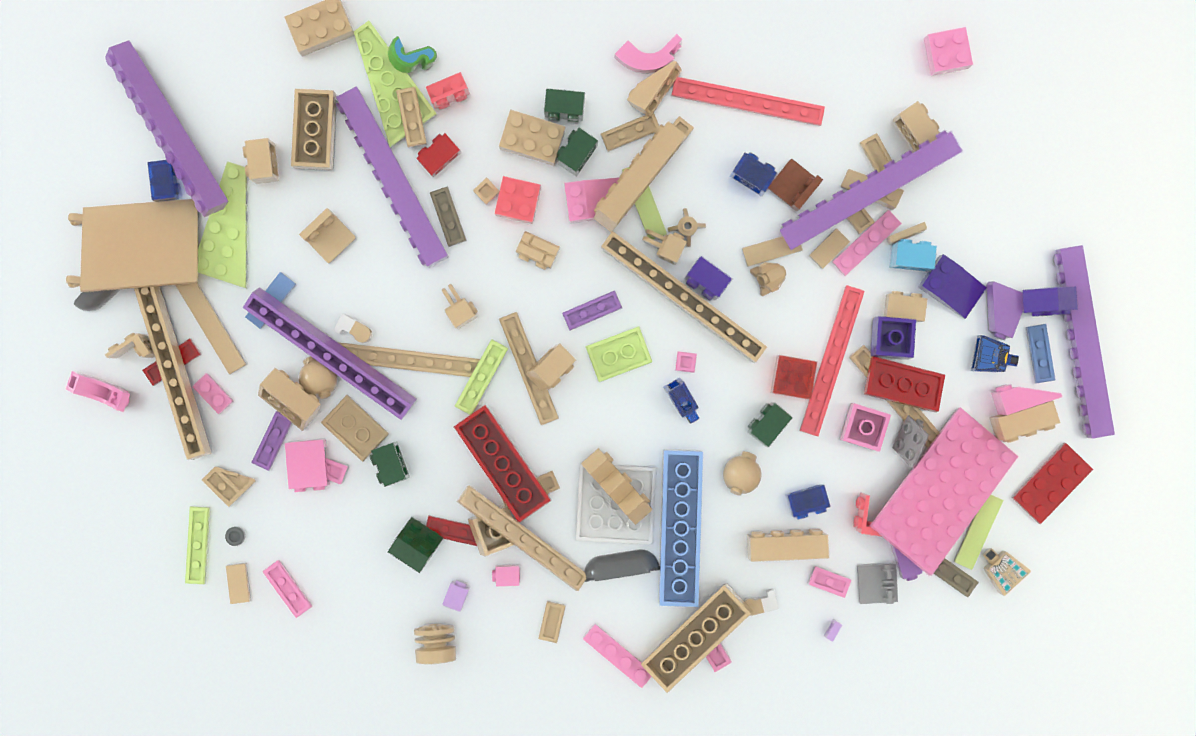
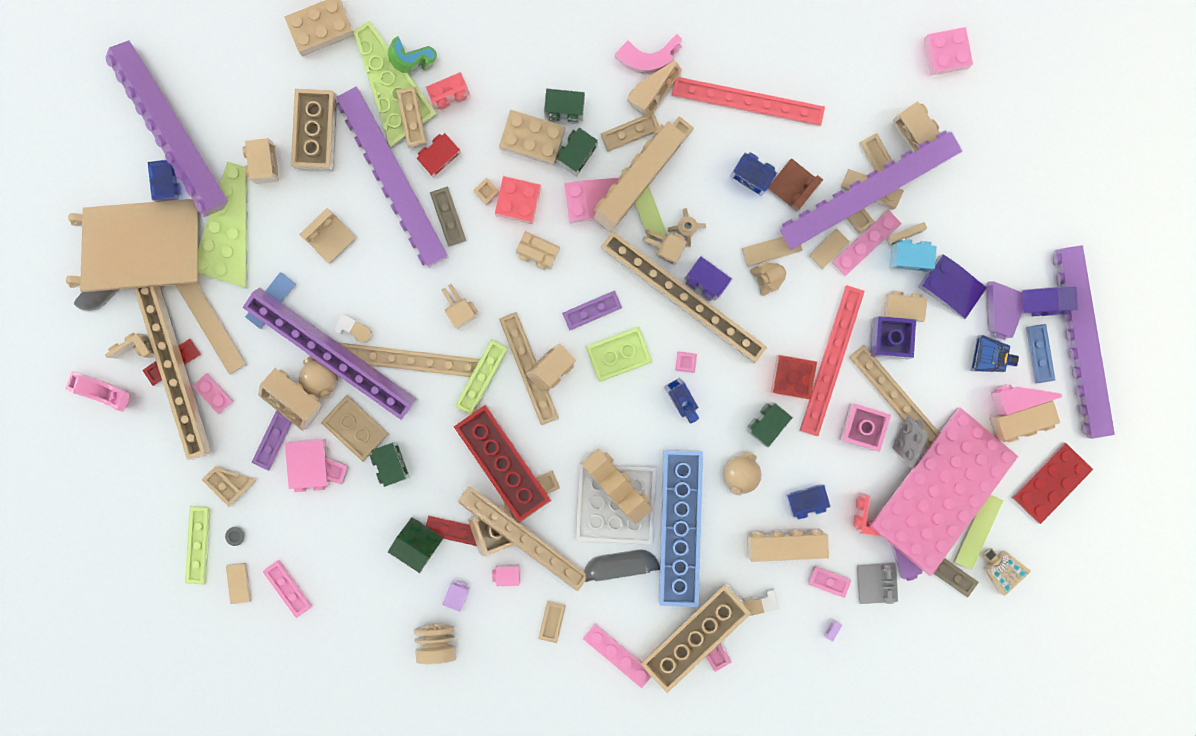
(904, 384): red plate -> none

